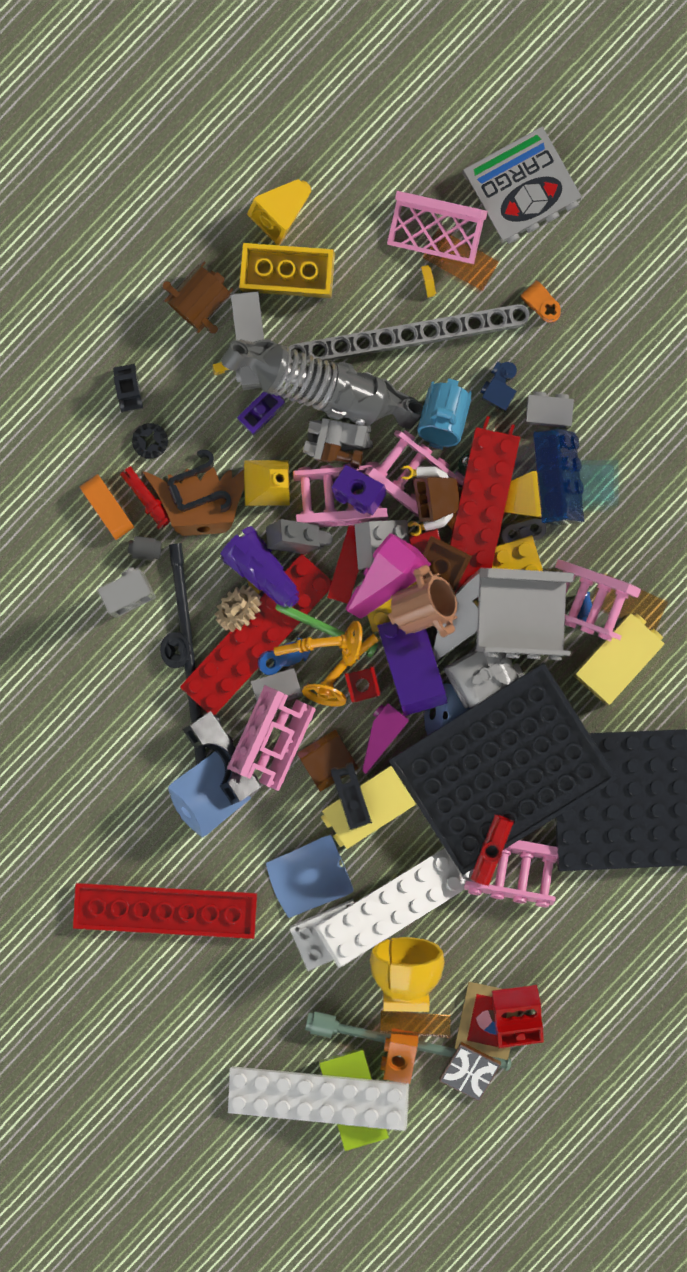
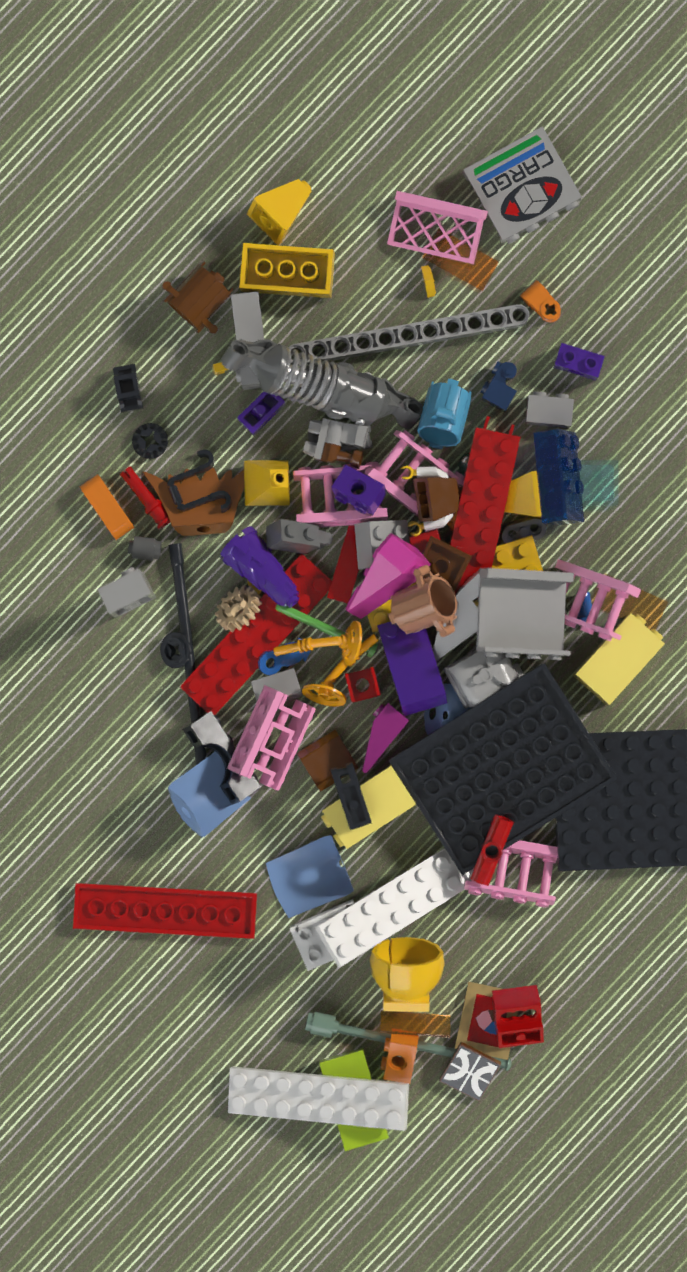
(578, 361): none -> dark purple brick

